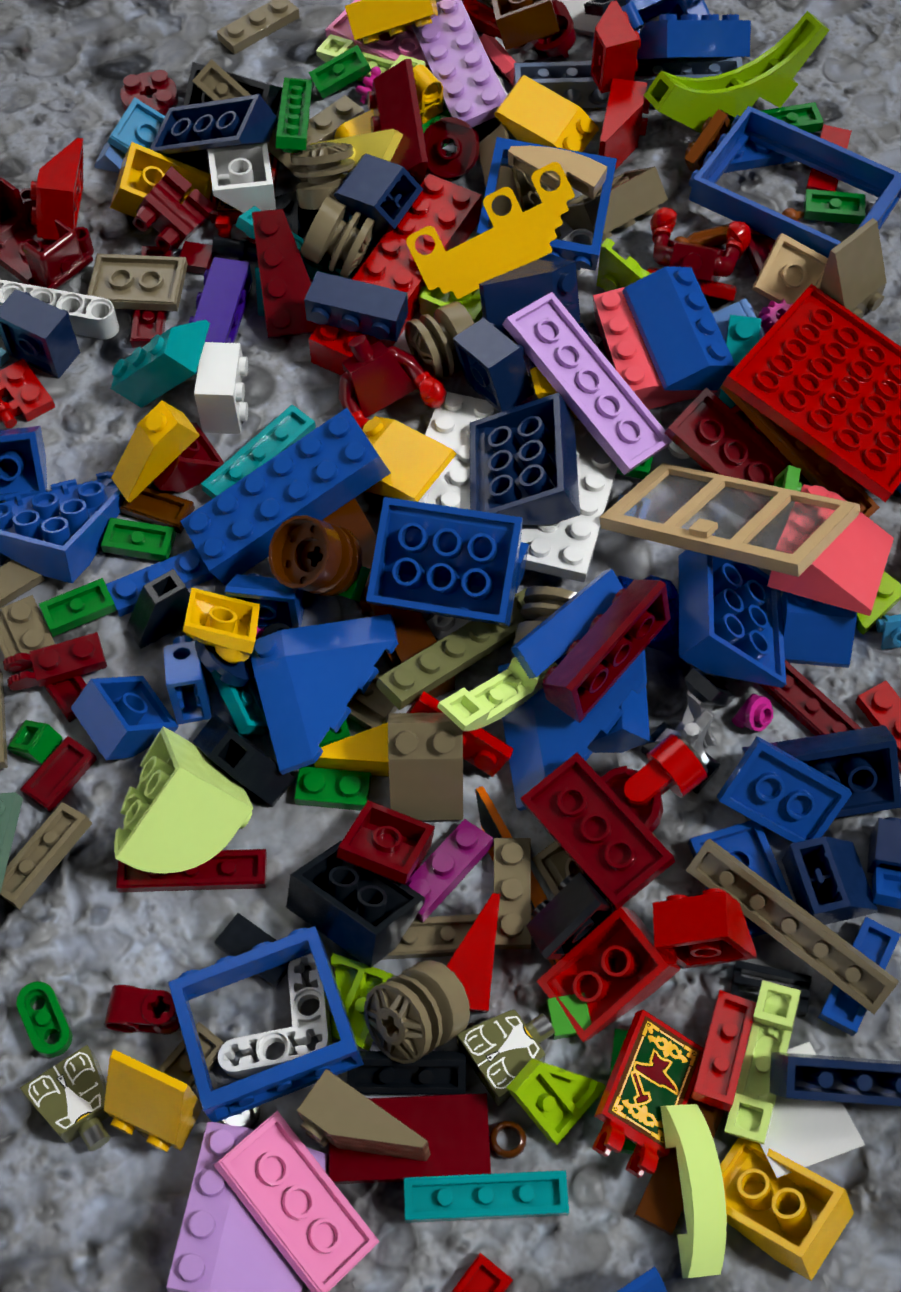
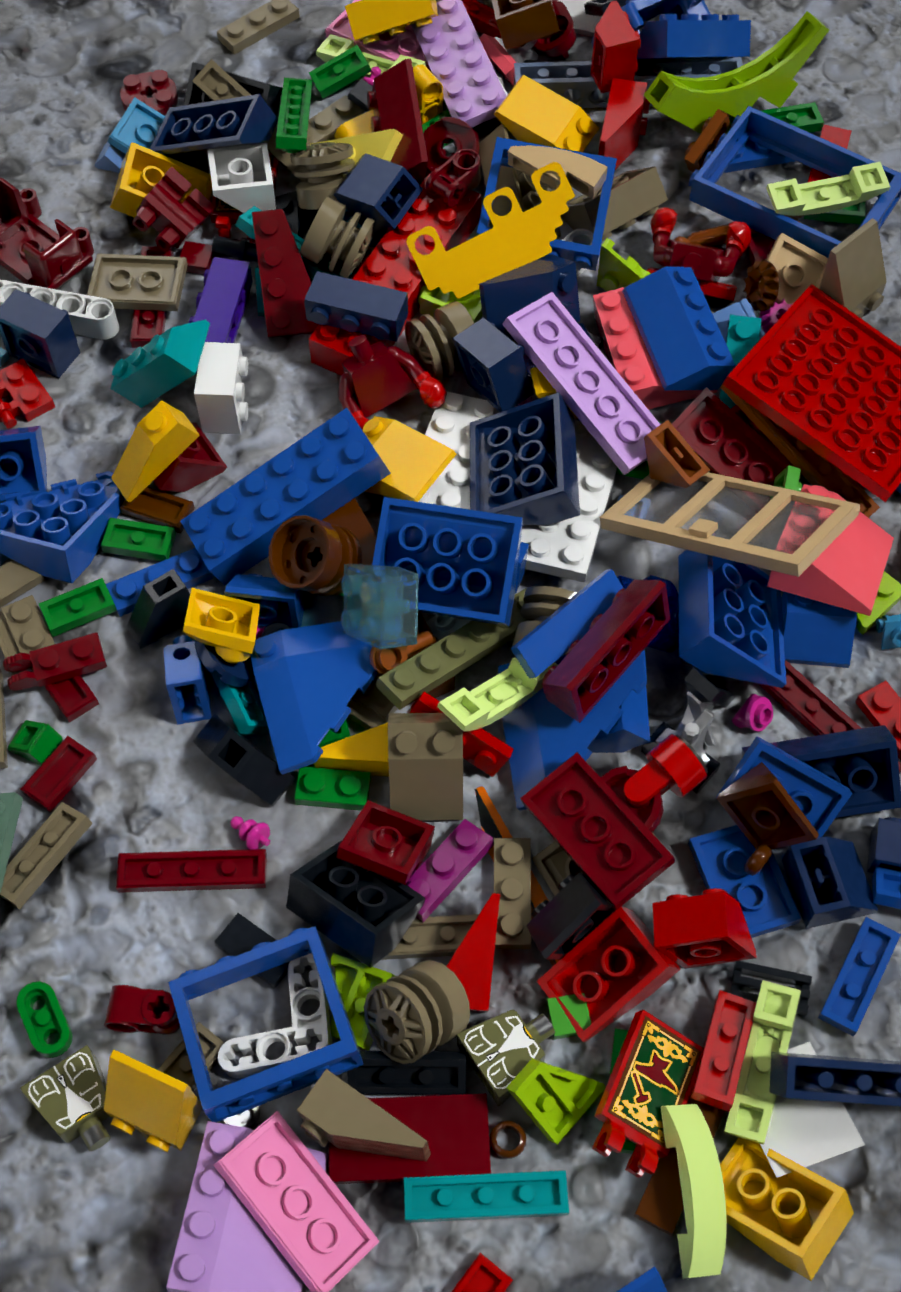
(58, 191): red slope -> none
(121, 715): blue slope -> none
(180, 810): yellowish green brick -> none
(254, 834): none -> dark pink hair
(271, 441): teal plate -> none
(359, 94): none -> black slope
(380, 605): none -> clear light blue slope
(387, 659): none -> dark orange plate
(455, 177): none -> dark red piece
(672, 458): none -> dark orange slope
(757, 860): none -> reddish brown piece
(762, 285): none -> reddish brown gear
(766, 810): none -> reddish brown slope
(794, 927): dark tan plate -> none
(830, 193): none -> yellowish green slope

